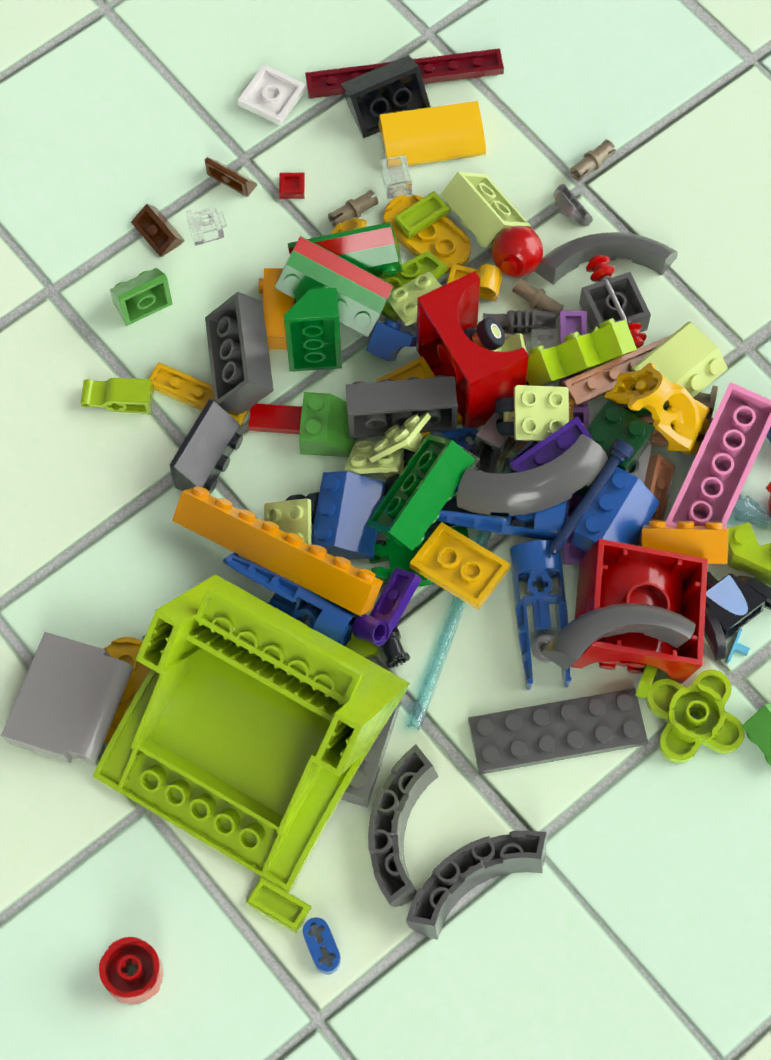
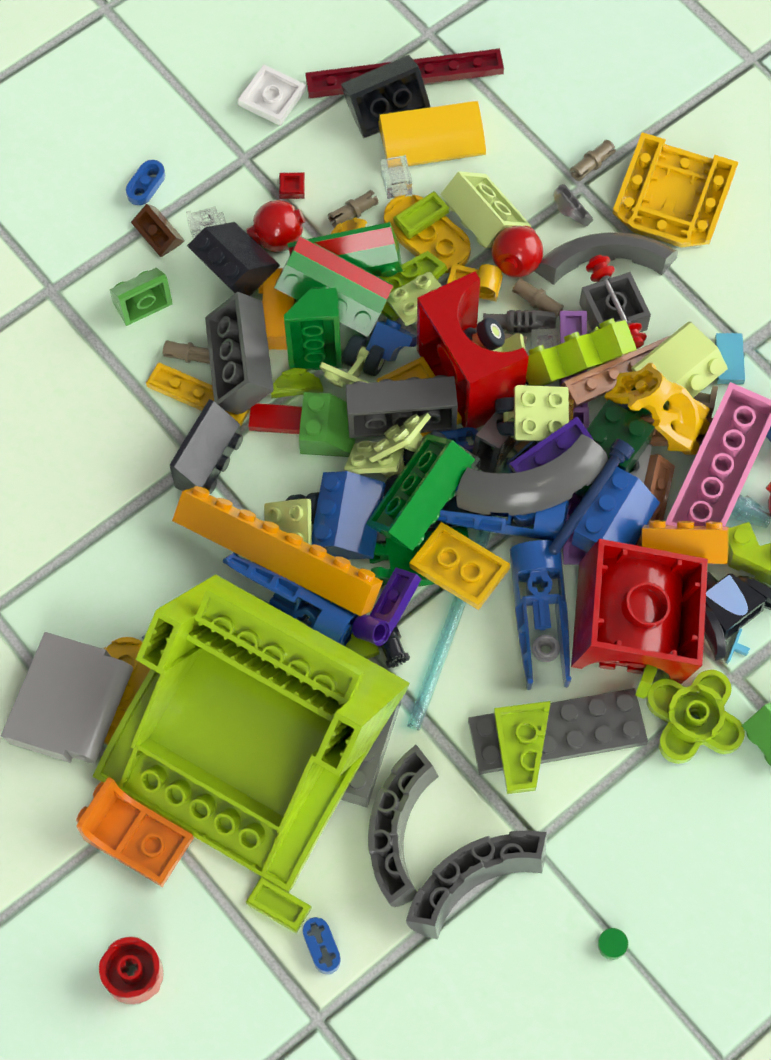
(119, 395): lime piece -> none
(132, 833): none -> orange bracket
(144, 184): none -> blue plate
(186, 352): none -> dark tan axle
(229, 177): reddish brown slope -> none
(234, 257): none -> black slope
(276, 225): none -> red brick
(296, 382): none -> lime tile
(356, 357): none -> plate
(521, 743): none -> lime wing
(613, 943): none -> green tile
(617, 619): dark grey brick -> none
(673, 193): none -> yellow wedge
(732, 351): none -> medium azure tile

